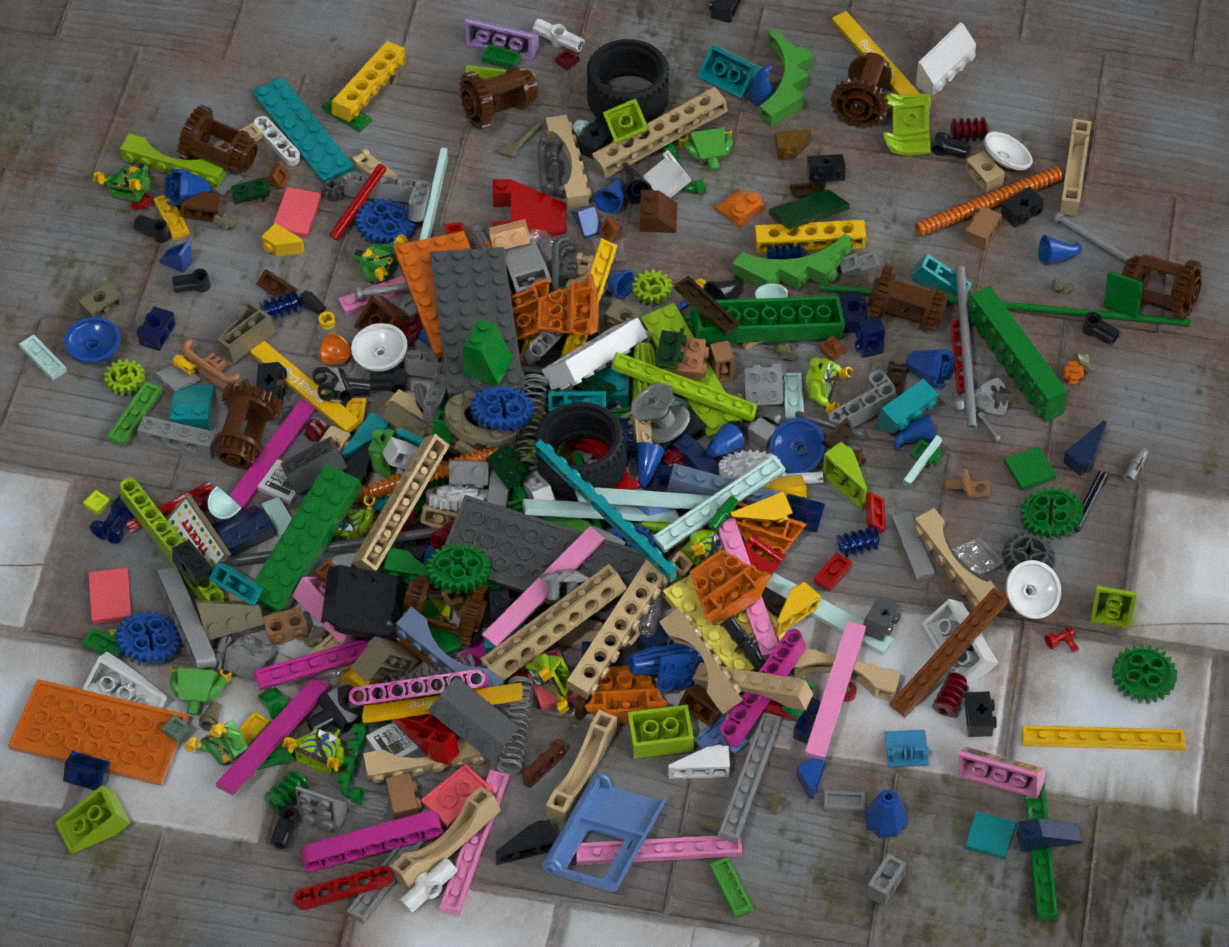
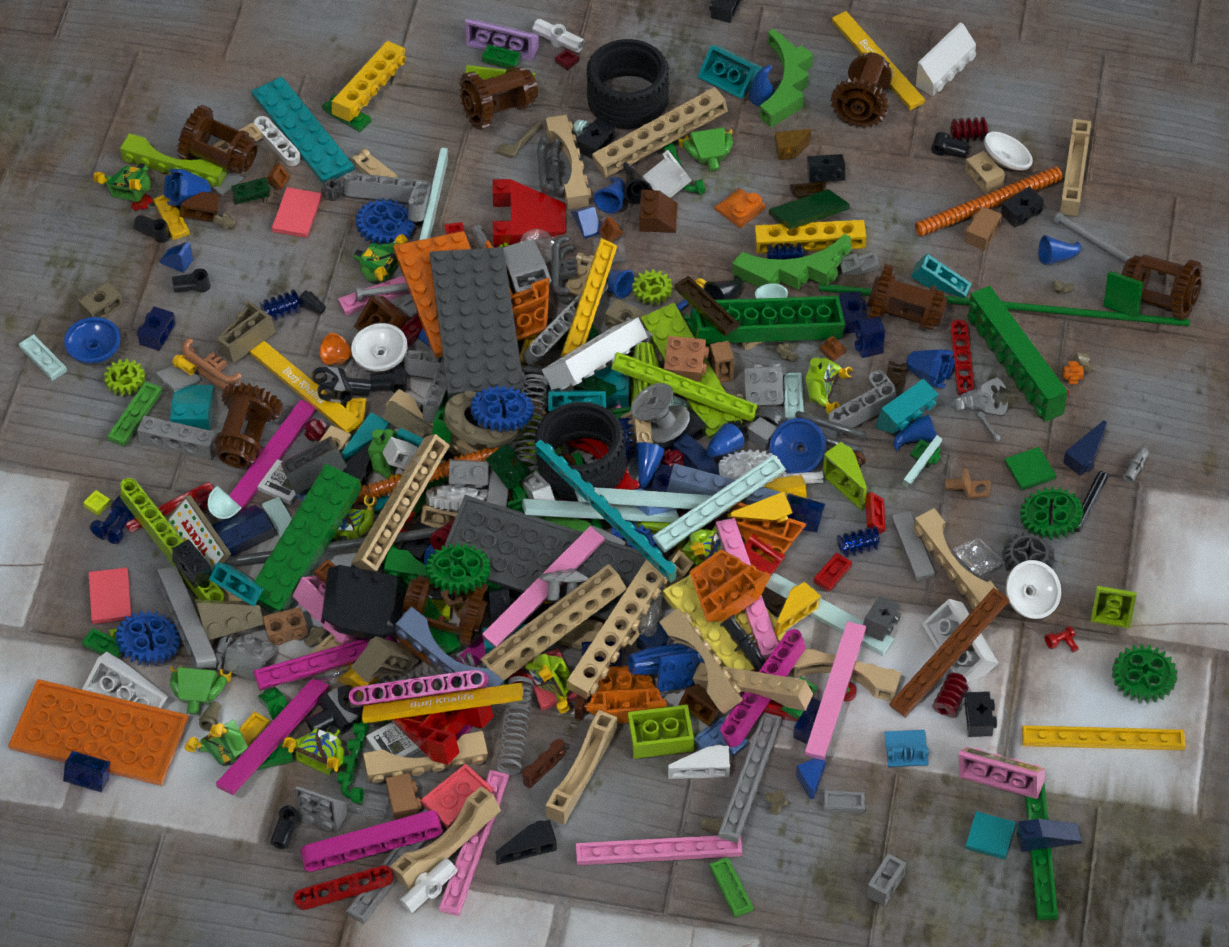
(92, 820): lime slope -> none
(176, 729): sand green tile -> none
(272, 378): black brick -> none
(274, 284): reddish brown slope -> none
(281, 242): yellow slope -> none
(284, 790): green piece -> none
(323, 317): yellow bush -> none
(358, 201): red axle -> none
(419, 394): light grey axle -> none
(473, 719): dark grey slope -> none
(486, 354): green slope -> none
(509, 234): light nougat brick -> none
(570, 309): orange wedge -> none
(608, 813): medium blue piece -> none
(625, 121): lime slope -> none
(669, 349): dark green bracket -> none
(722, 513): green axle -> none
(841, 433): dark brown tile -> none
(886, 815): blue cone -> none
(910, 124): lime piece -> none
(966, 348): light grey piece -> none
(1095, 326): black piece -> none

